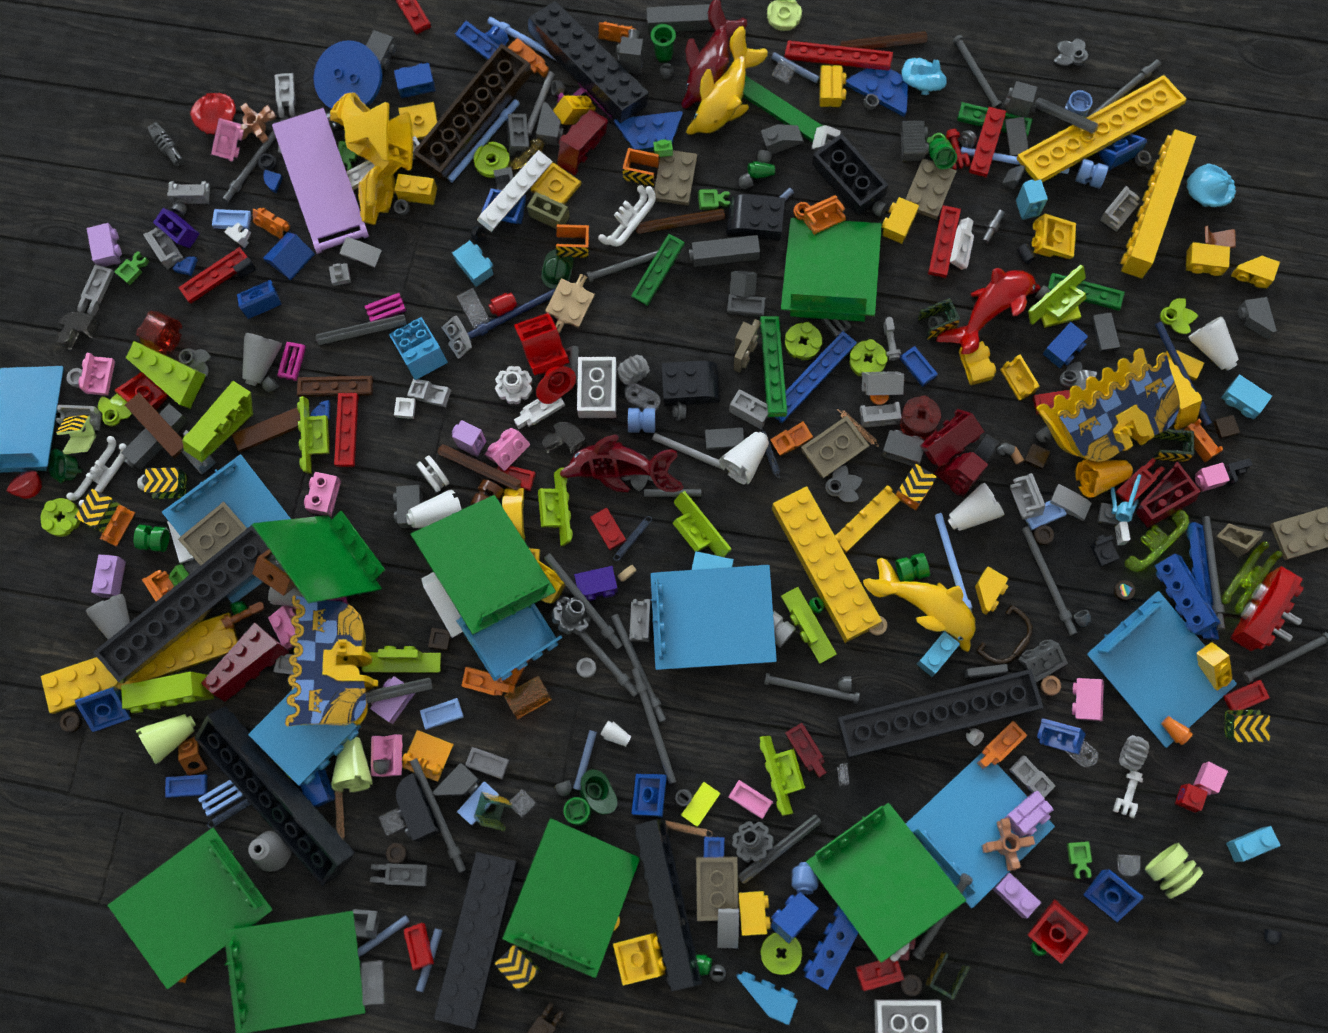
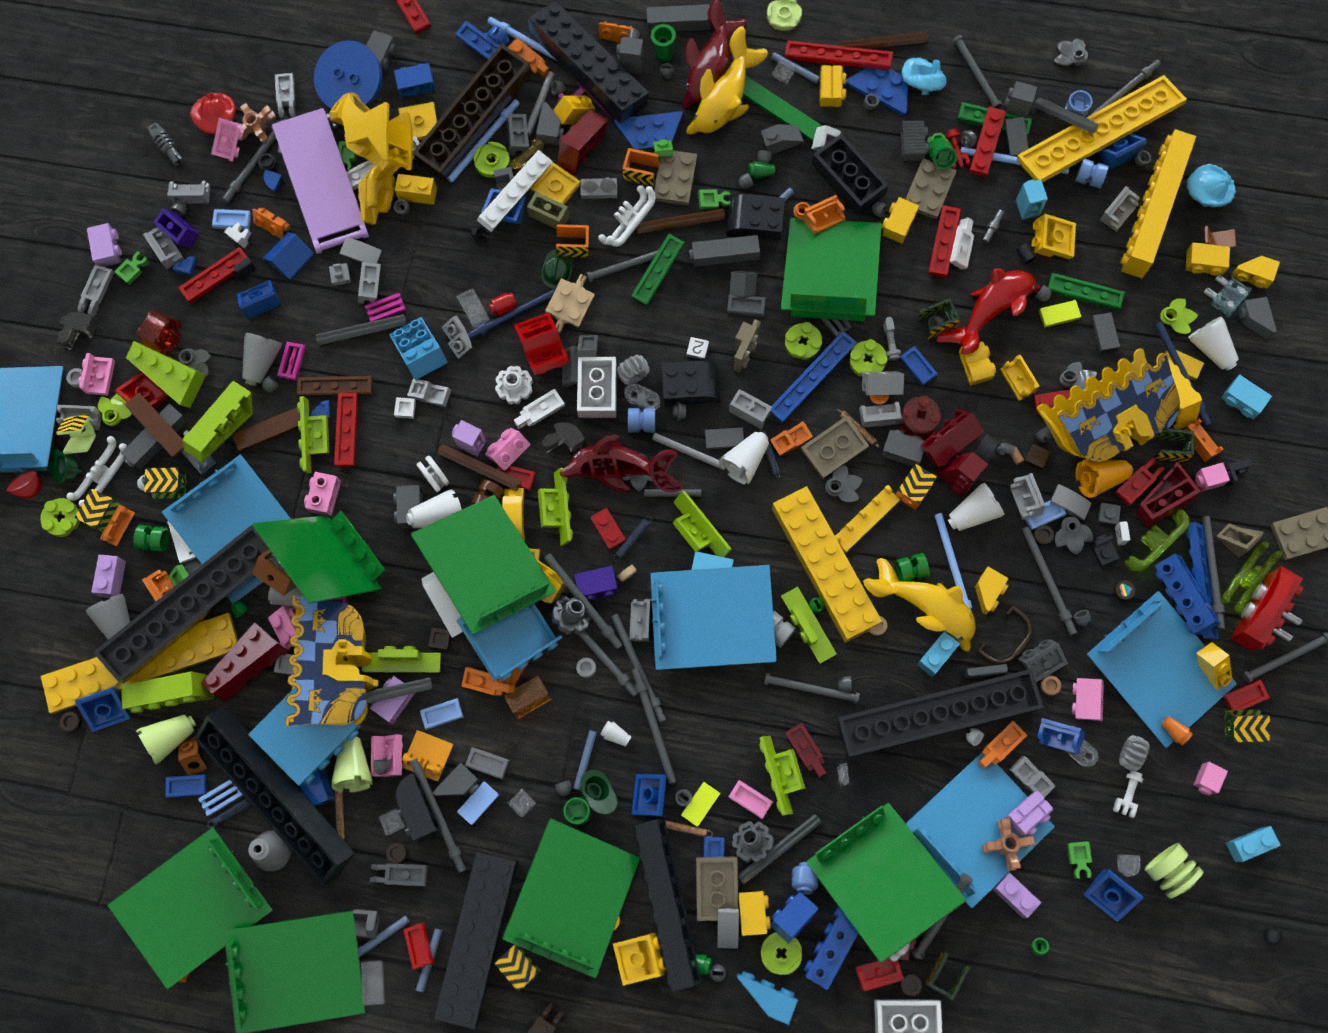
(212, 533): dark tan plate -> none
(252, 610): dark orange hinge -> none
(368, 282): none -> light grey hinge
(473, 263): medium azure brick -> none
(491, 819): clear green piece -> none
(555, 384): red piece -> none
(587, 346): none -> dark grey tile
(599, 188): none -> light grey tile
(697, 348): none -> white tile
(773, 366): green tile -> none
(1013, 177): dark grey slope -> none
(1058, 931): red slope -> none
(1061, 299): lime bracket -> none
(1065, 345): blue brick -> none
(1074, 538): none -> dark grey plate
(1125, 509): medium azure plant -> none
(1191, 797): red brick -> none
(1226, 427): dark brown tile -> none
(1230, 296): none -> clear light blue piece

